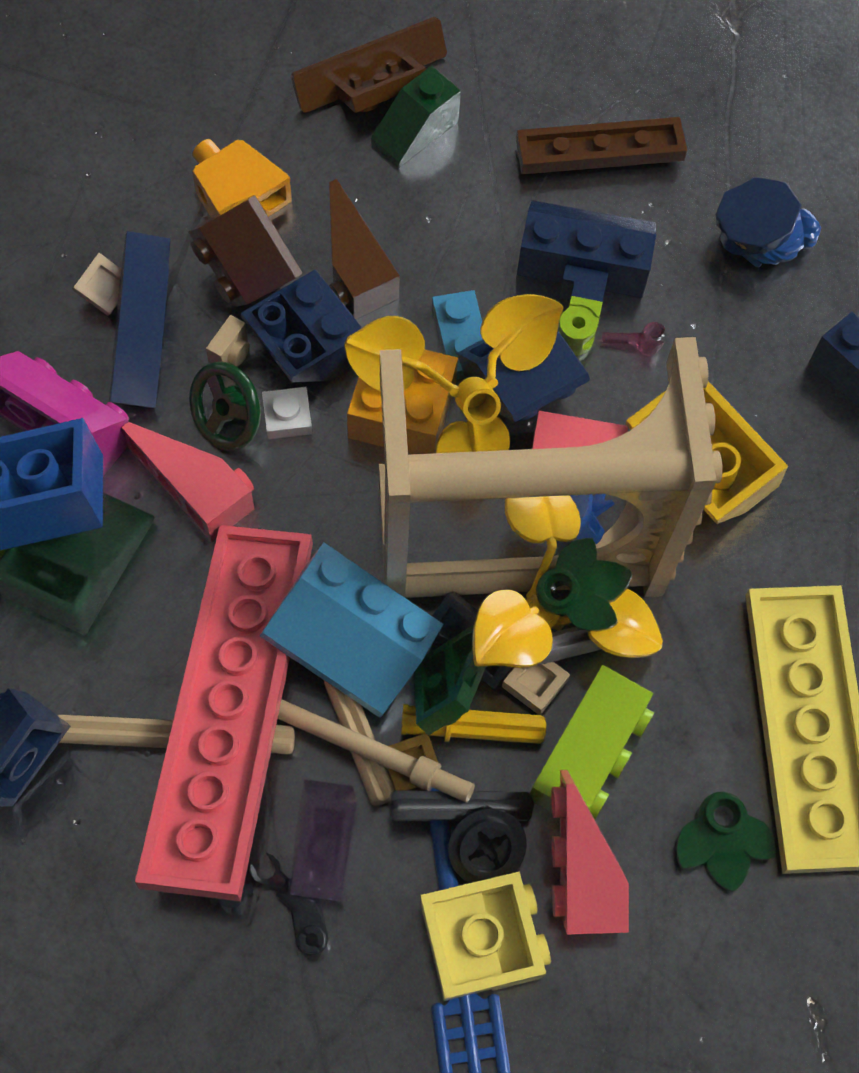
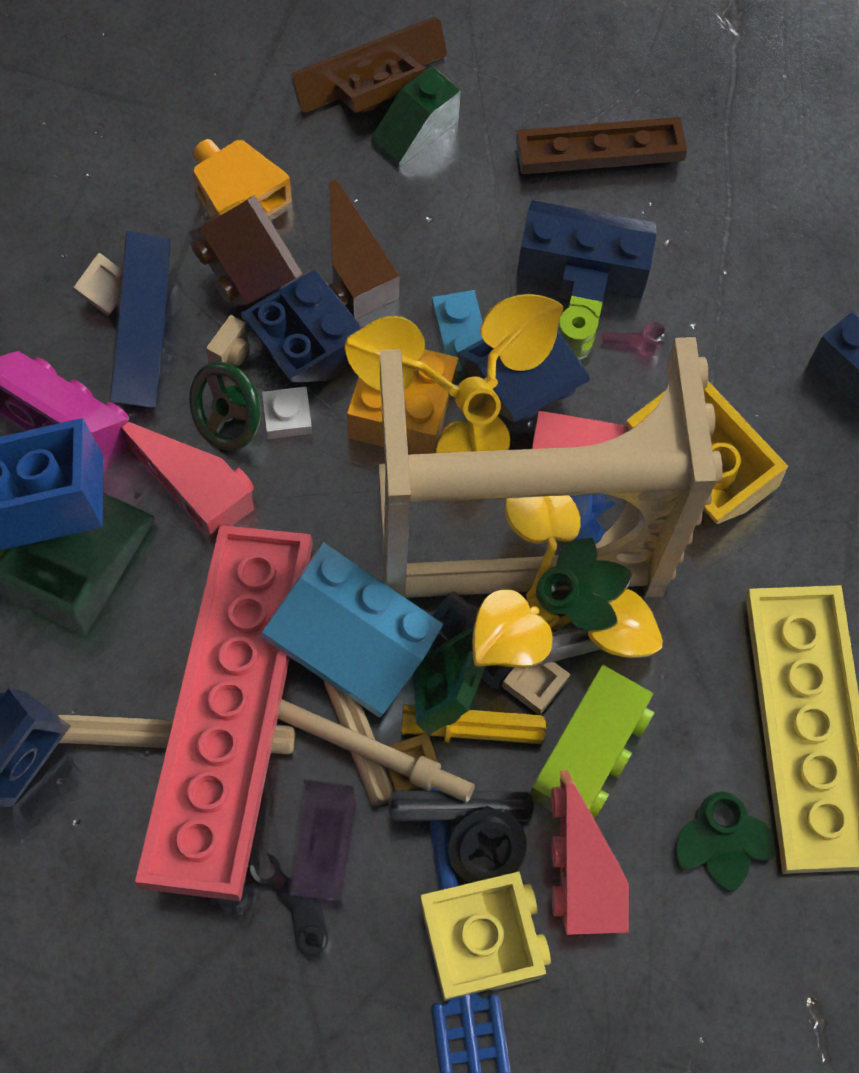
(765, 222): dark blue piece -> none

